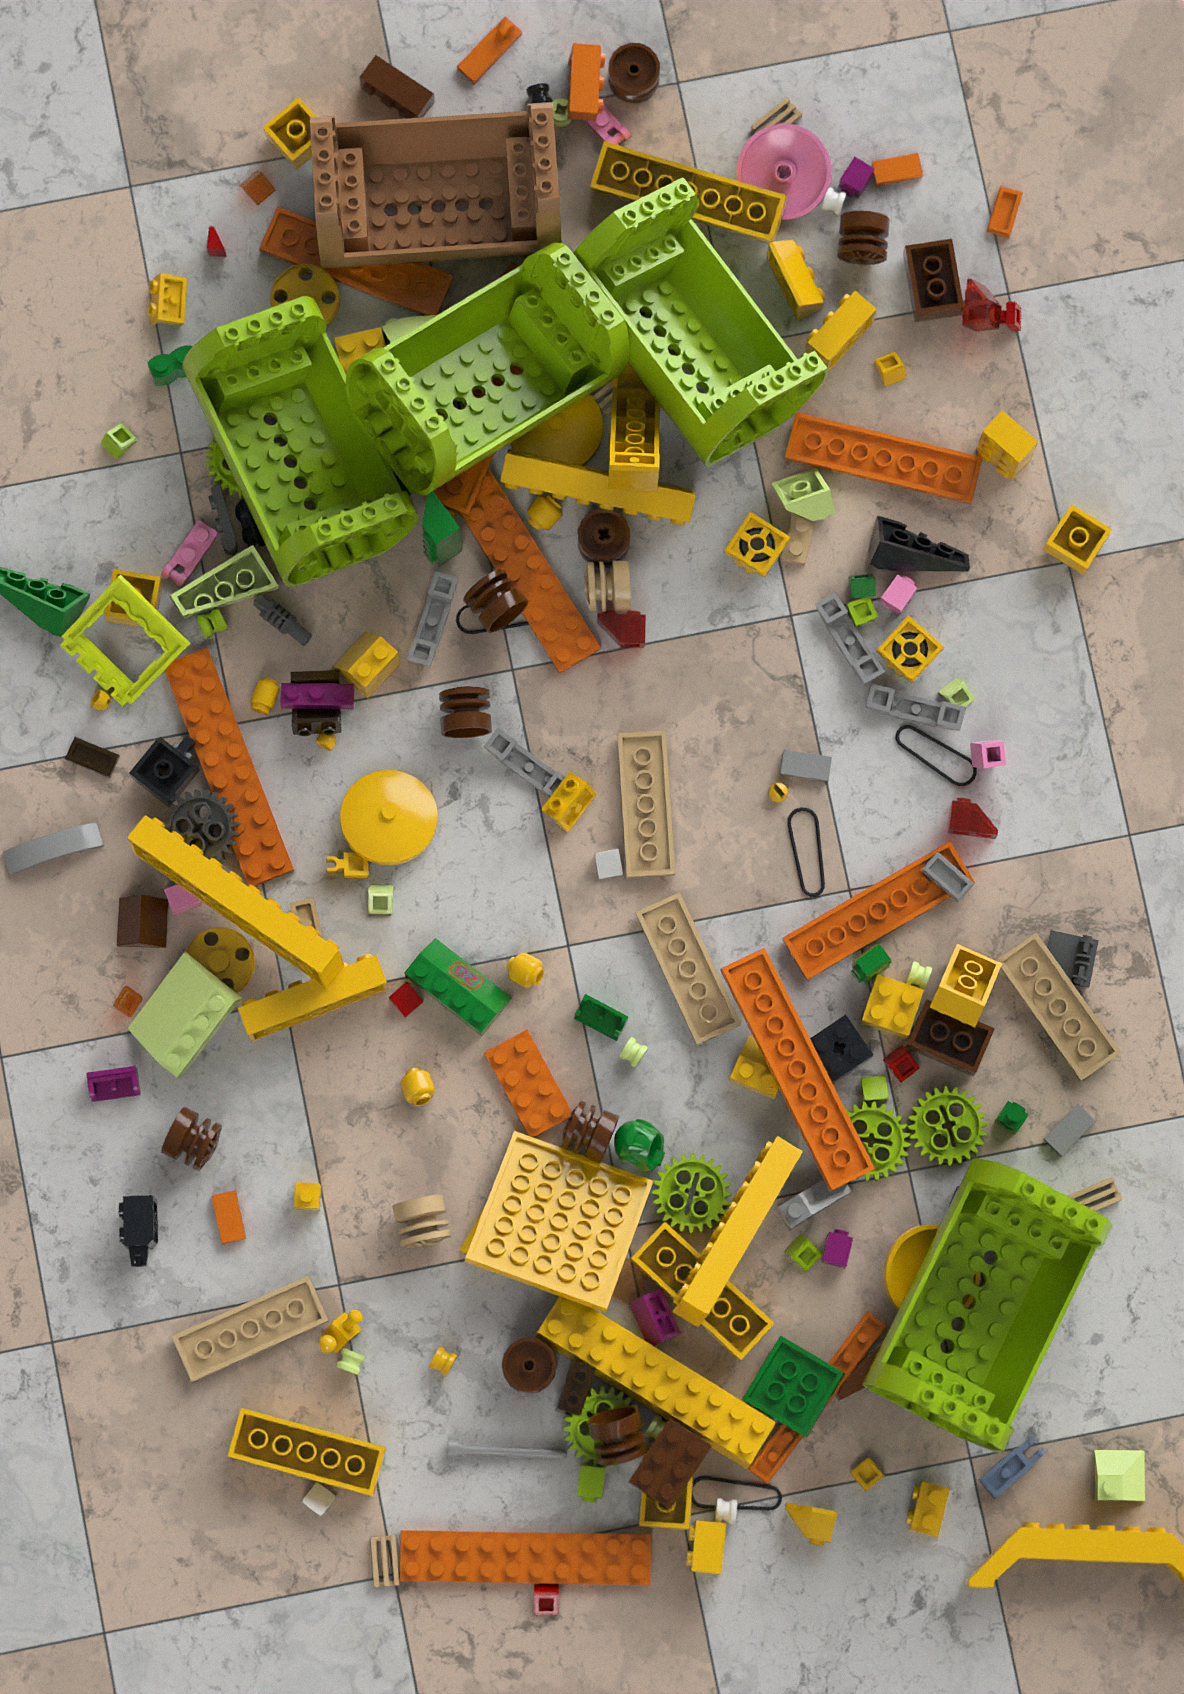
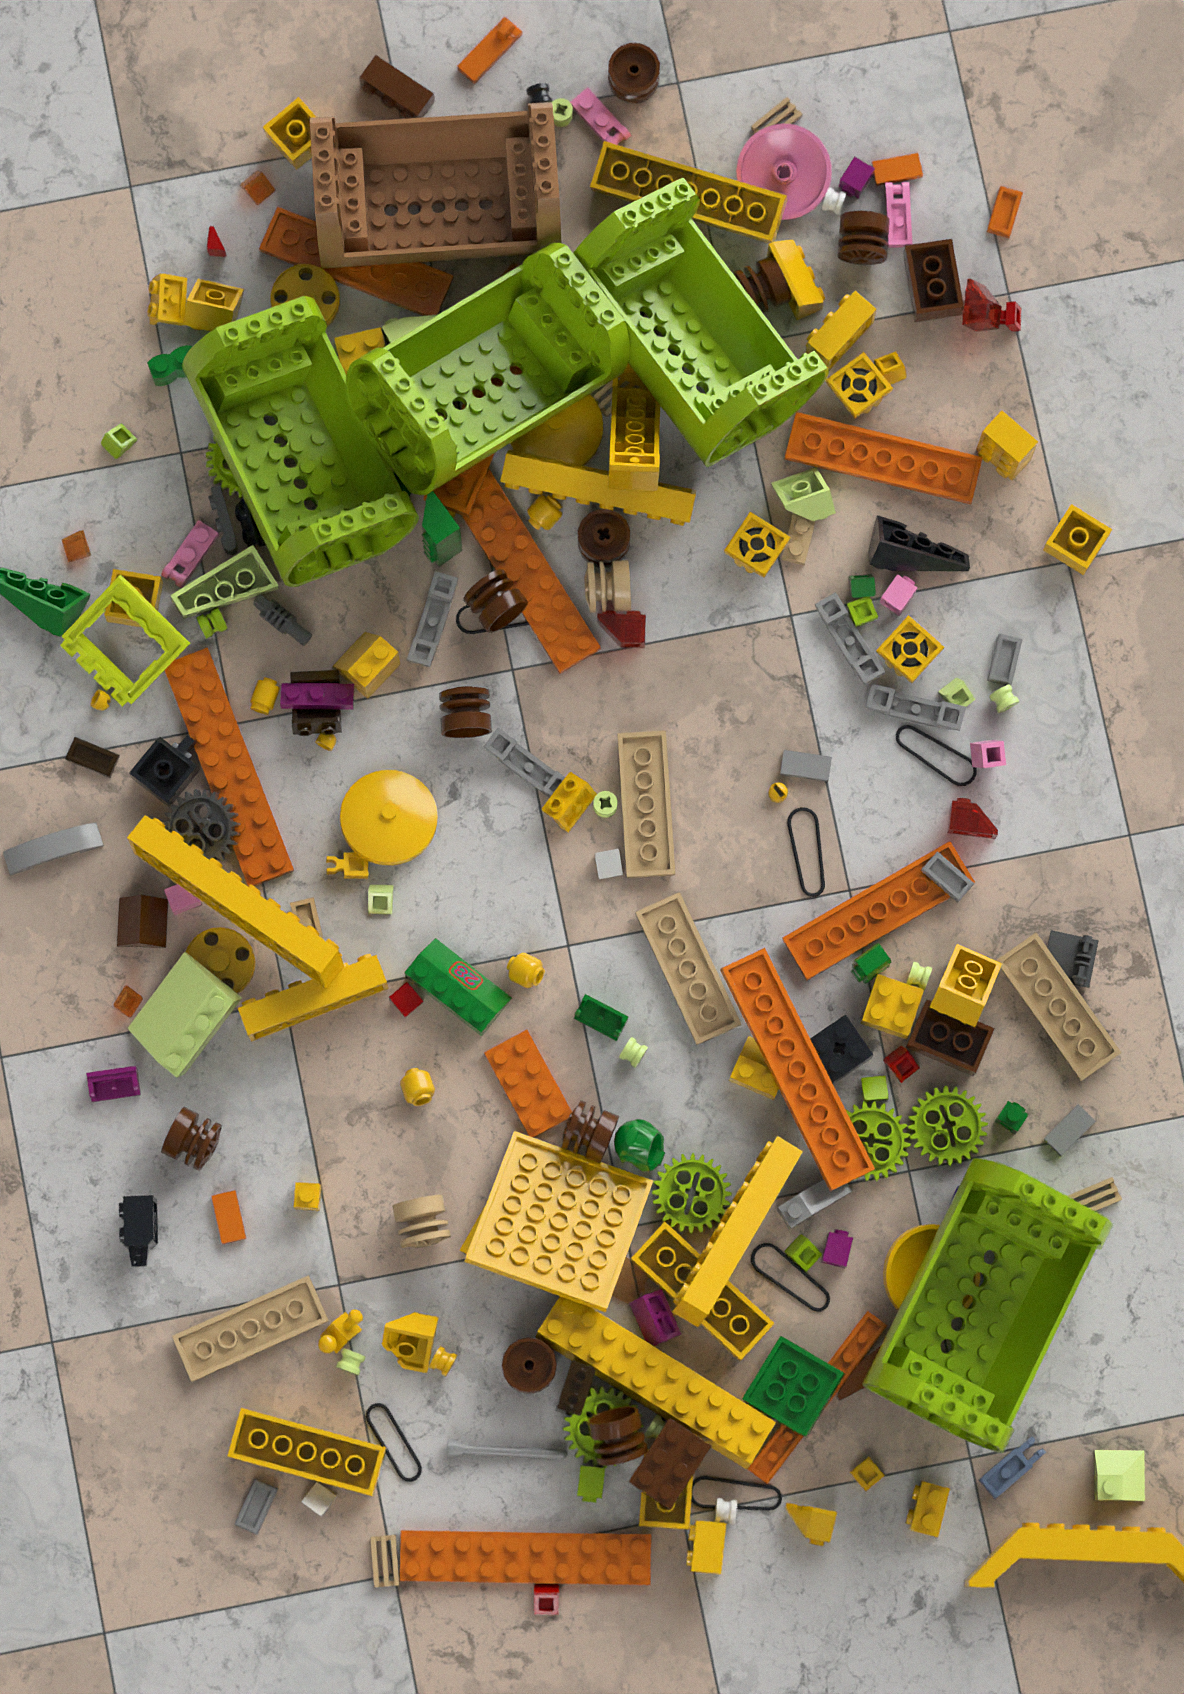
(76, 546): none -> clear orange slope
(212, 305): none -> yellow slope
(256, 1506): none -> light grey tile
(403, 1438): none -> black piece
(411, 1340): none -> yellow slope
(585, 82): orange wedge -> none
(603, 808): none -> yellowish green wheel
(765, 284): none -> reddish brown wheel
(783, 1287): none -> black piece
(859, 387): none -> yellow piece
(899, 214): none -> bright pink plate
(1004, 659): none -> light grey tile
(1004, 698): none -> yellowish green wheel

